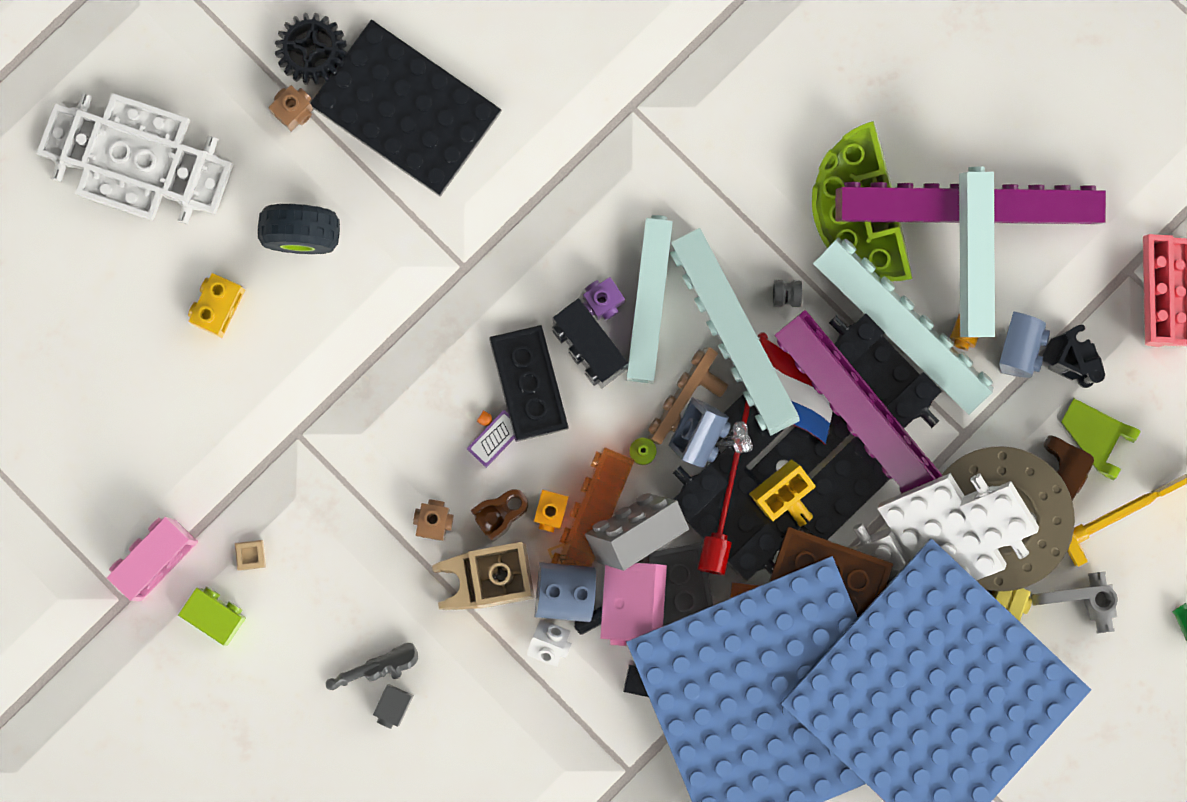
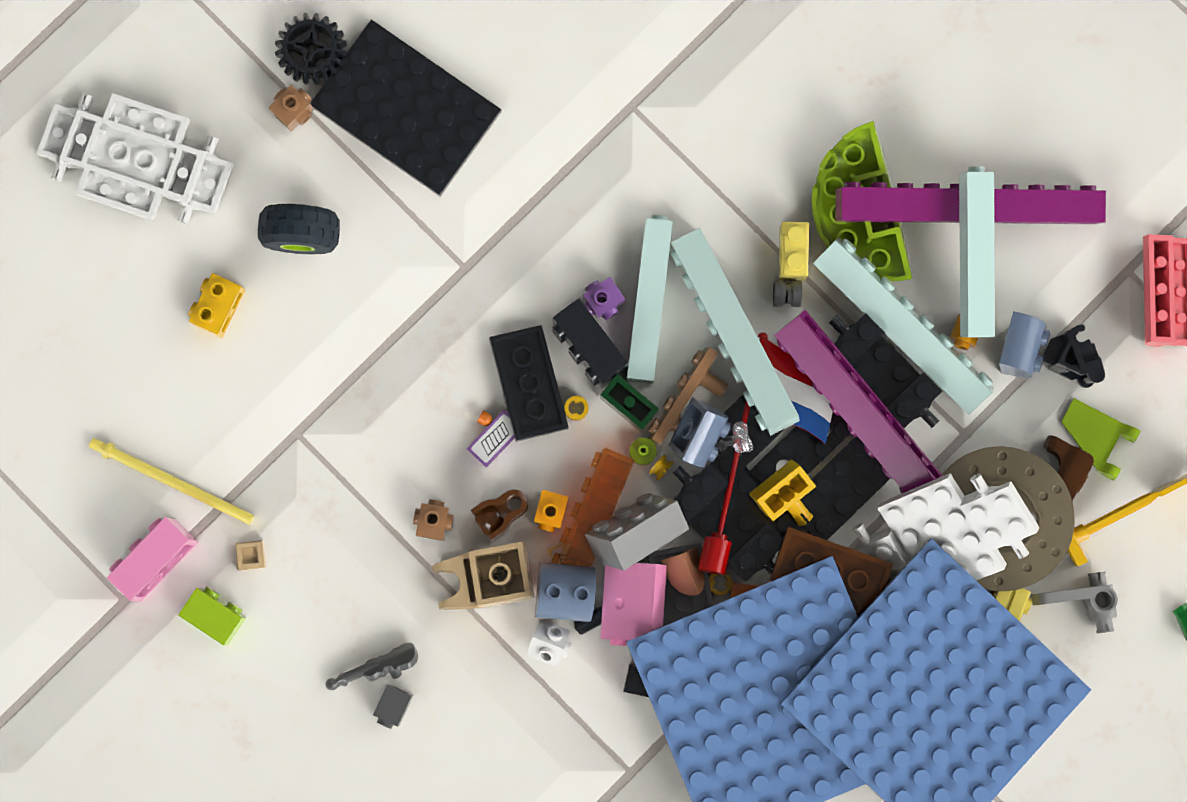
(109, 451): none -> light yellow bar
(577, 399): none -> yellow bush
(629, 403): none -> dark green brick
(660, 467): none -> yellow bush
(684, 573): none -> nougat brick
(728, 584): none -> yellow bush
(793, 251): none -> light yellow brick

